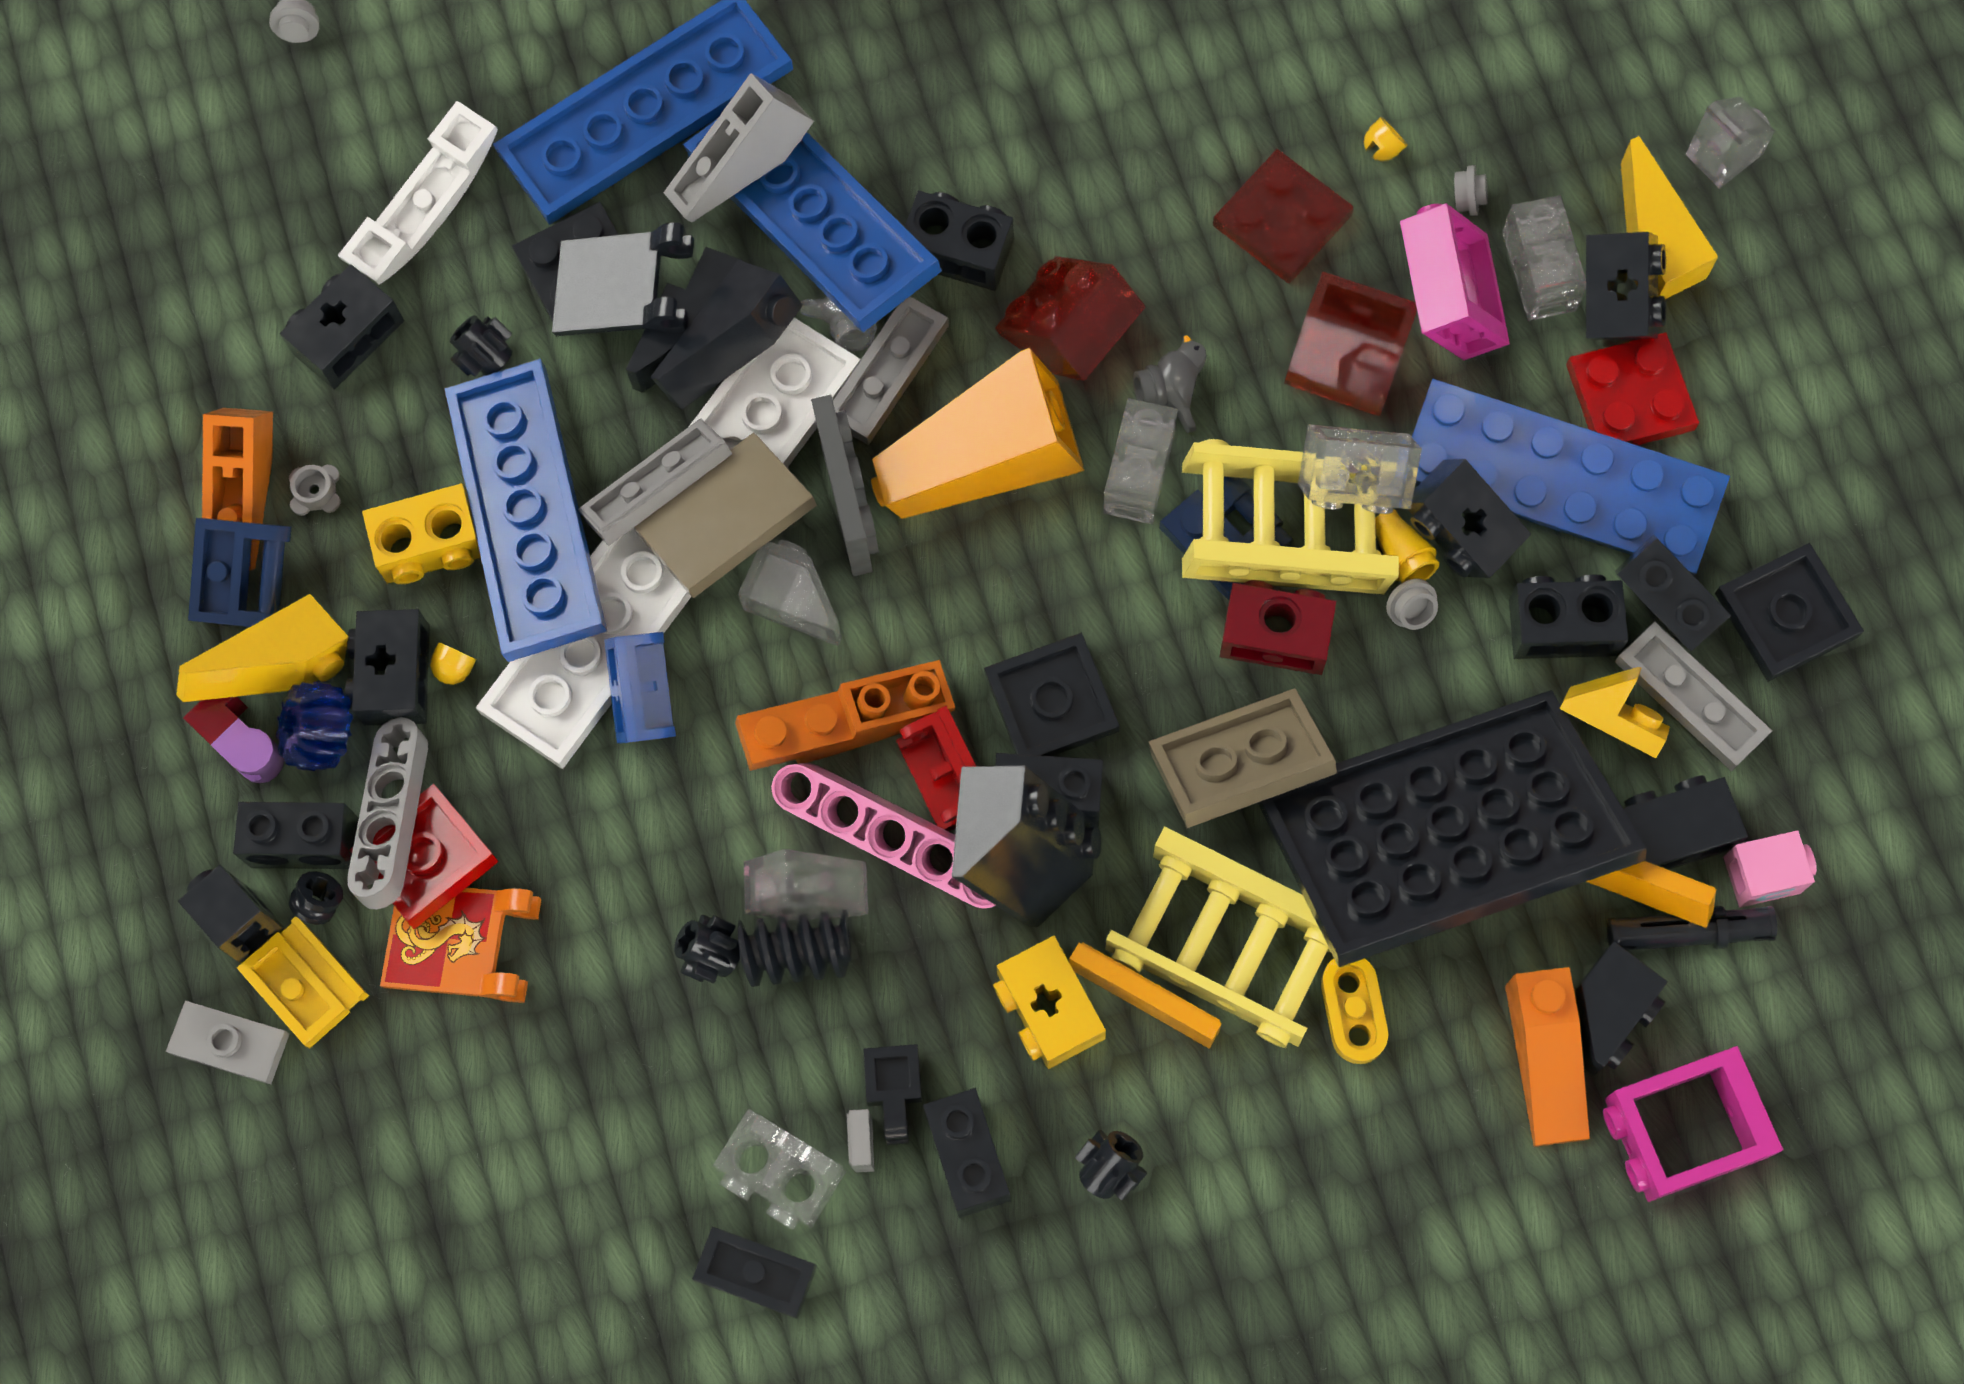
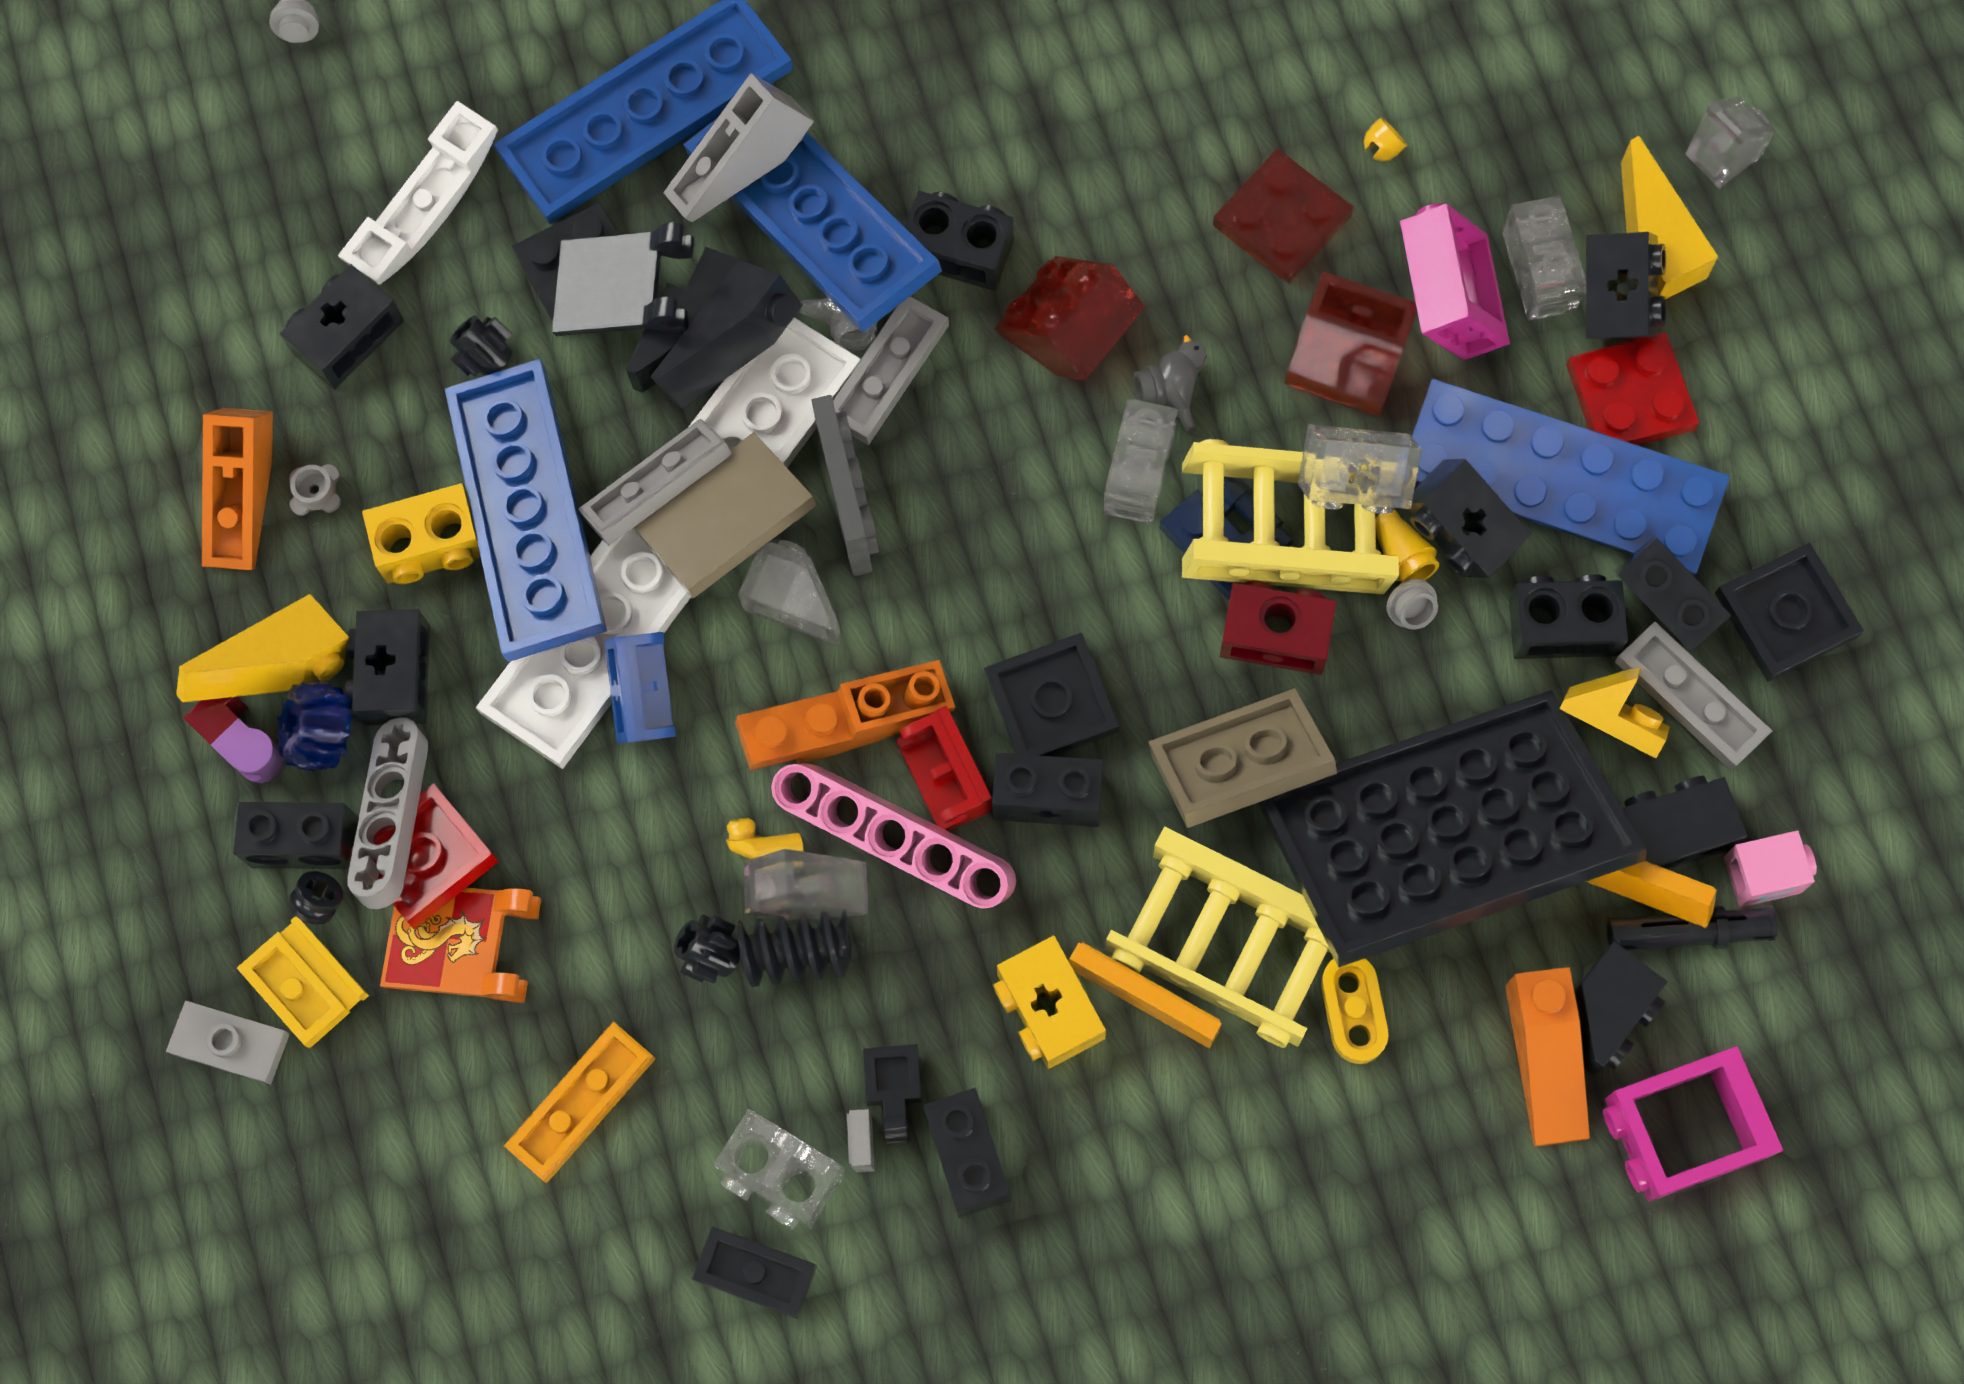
(223, 570): dark blue plate -> none
(229, 913): black brick -> none
(450, 664): yellow hinge -> none
(579, 1102): none -> light orange tile
(747, 844): none -> yellow arm
(983, 443): light orange slope -> none
(1021, 842): black slope -> none
(1111, 1164): black gear -> none
(1470, 190): light grey plate -> none

